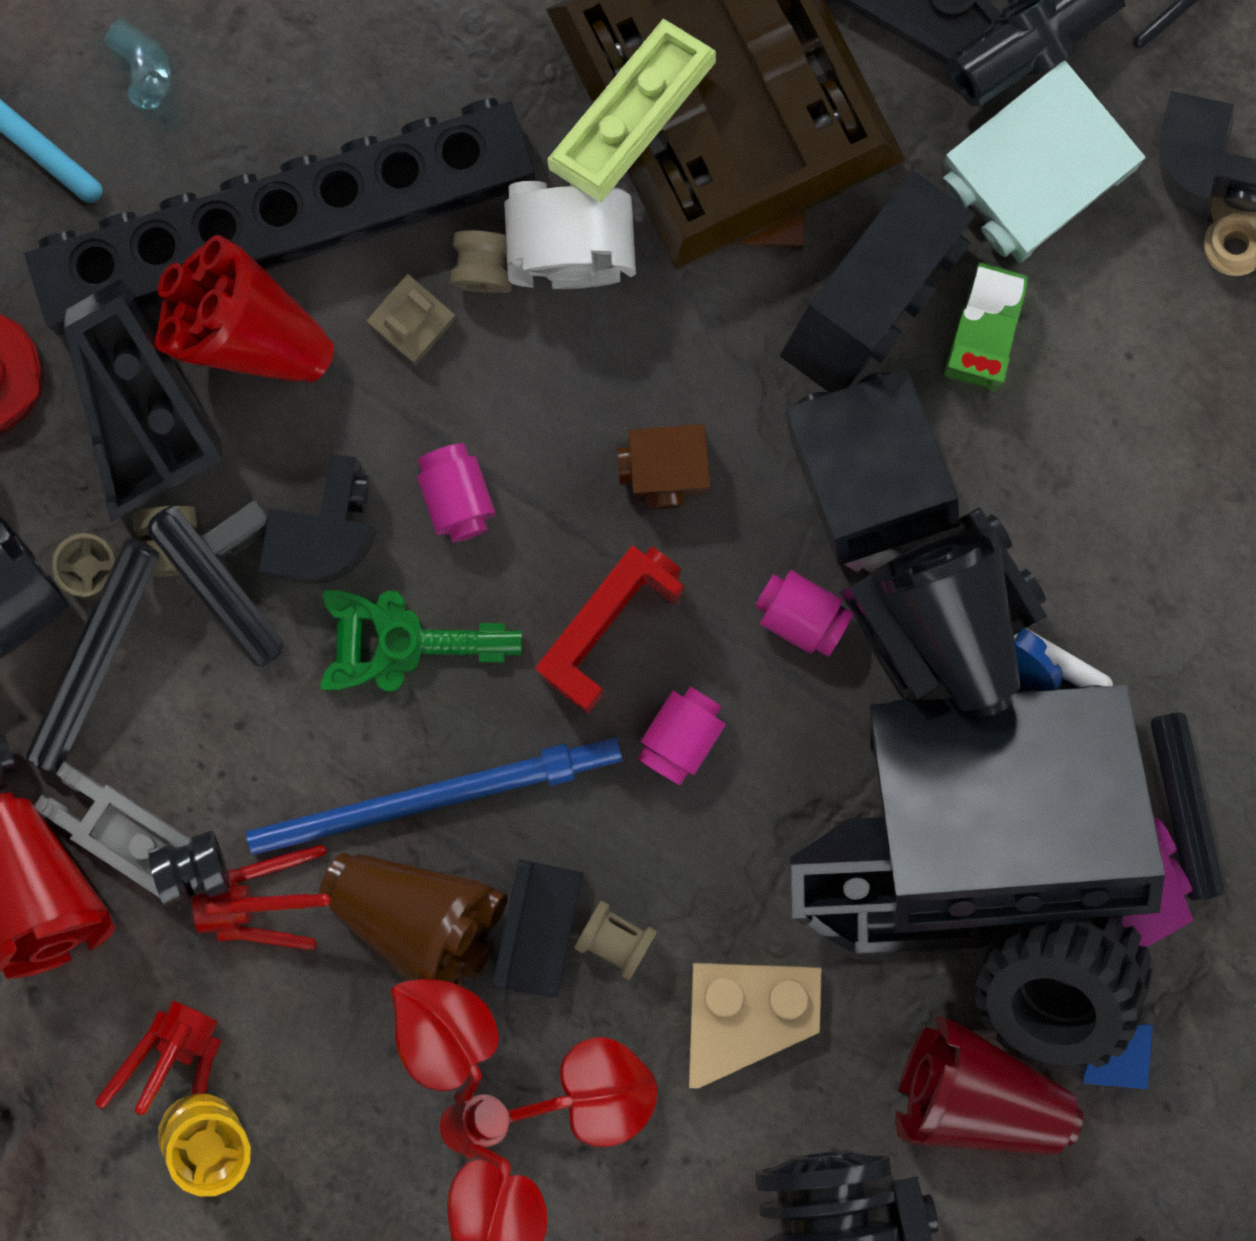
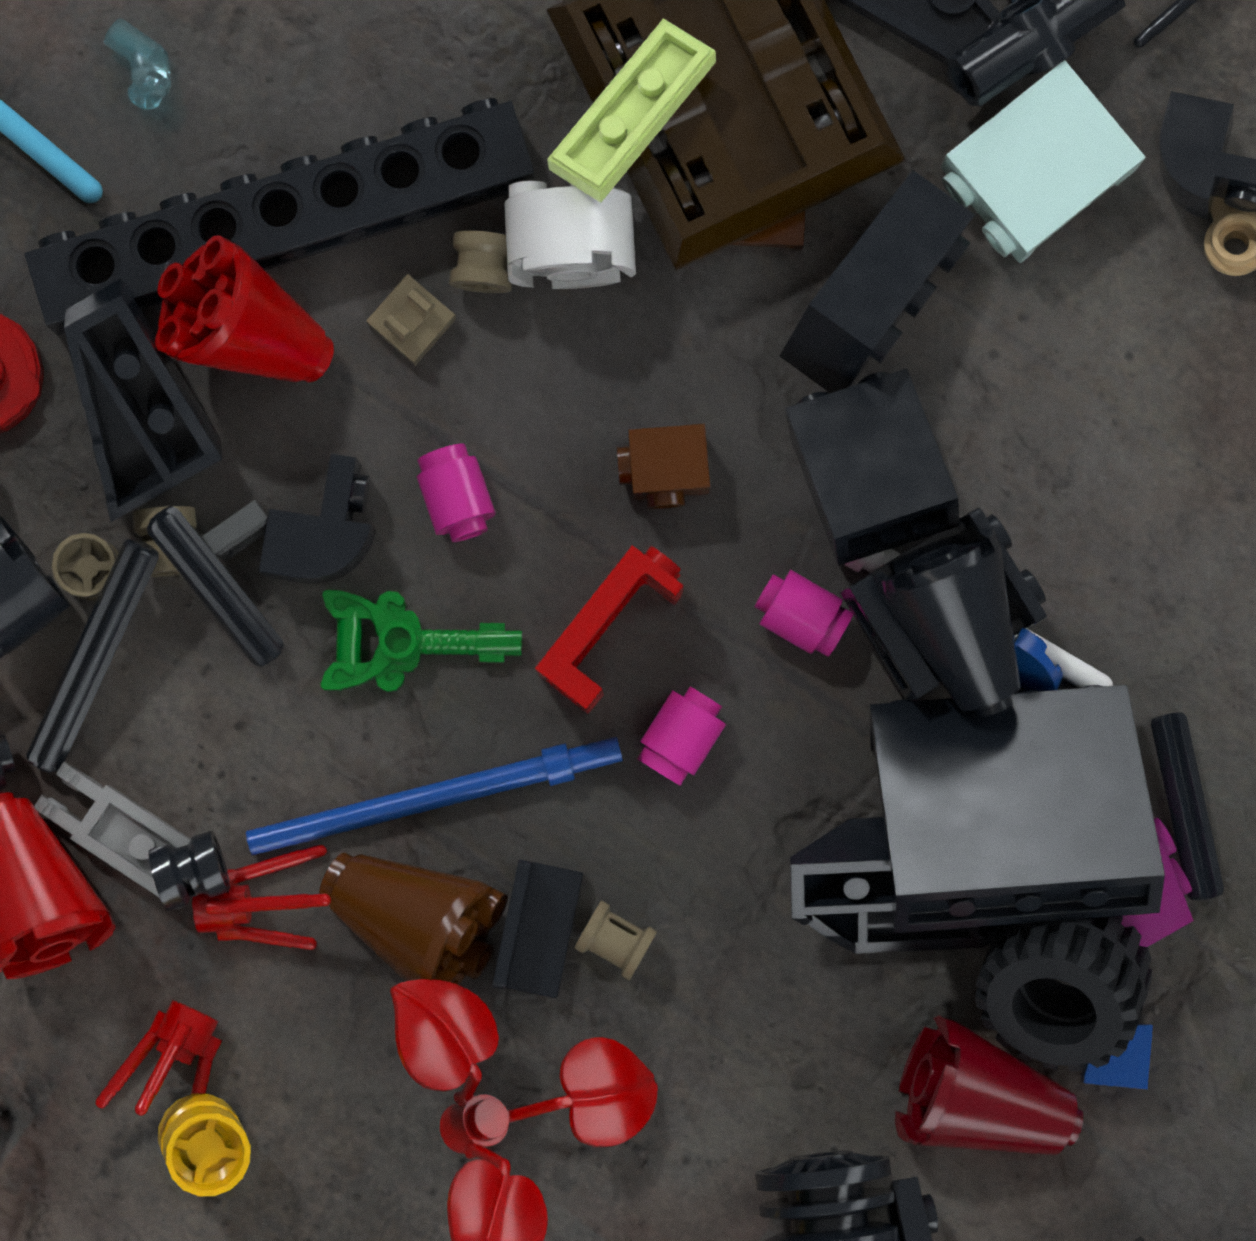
(748, 1014): tan wing -> none
(986, 328): bright green leg -> none

